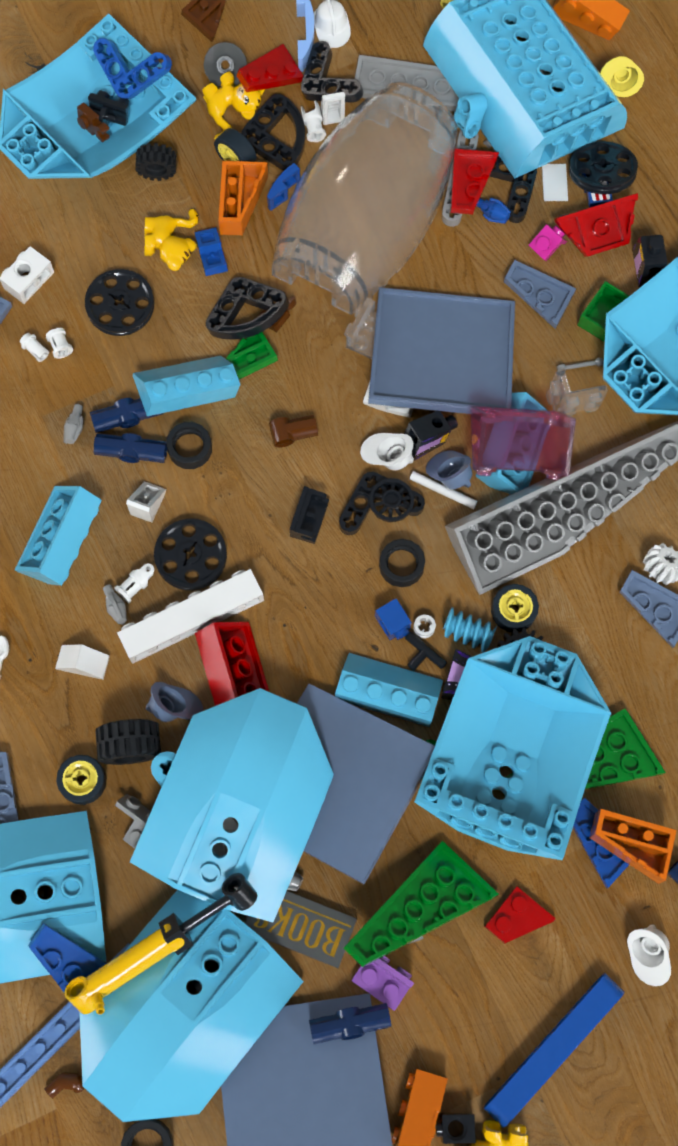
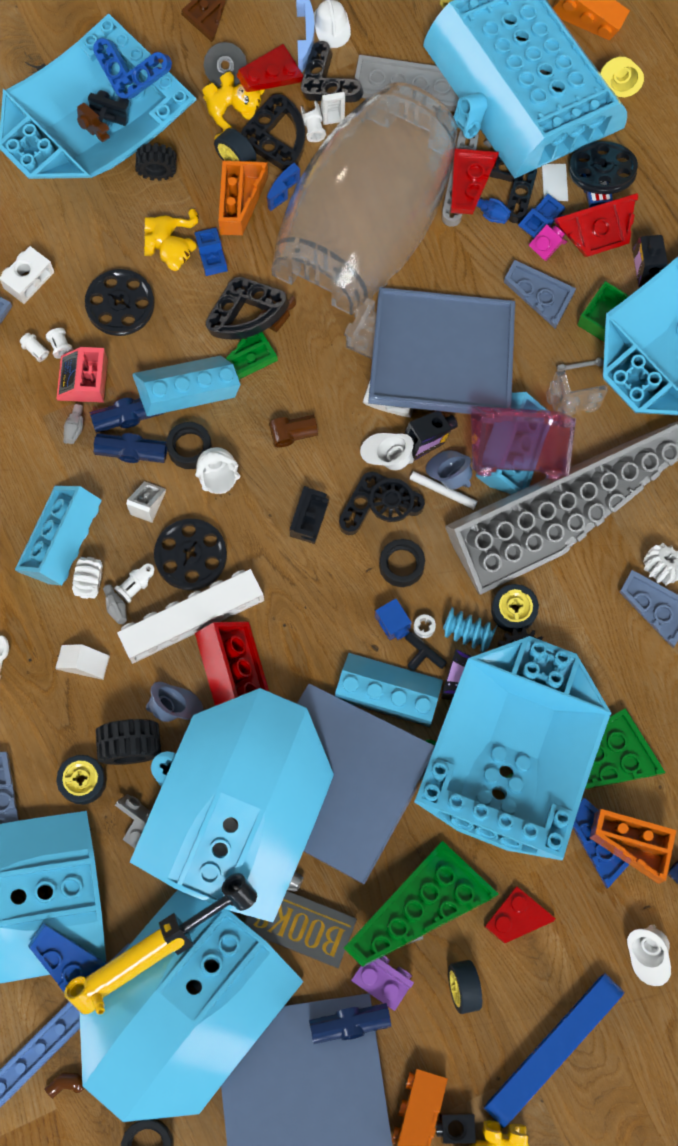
(82, 375): none -> coral slope
(87, 577): none -> white gear
(217, 470): none -> white hair
(465, 986): none -> black wheel
(540, 216): none -> blue slope

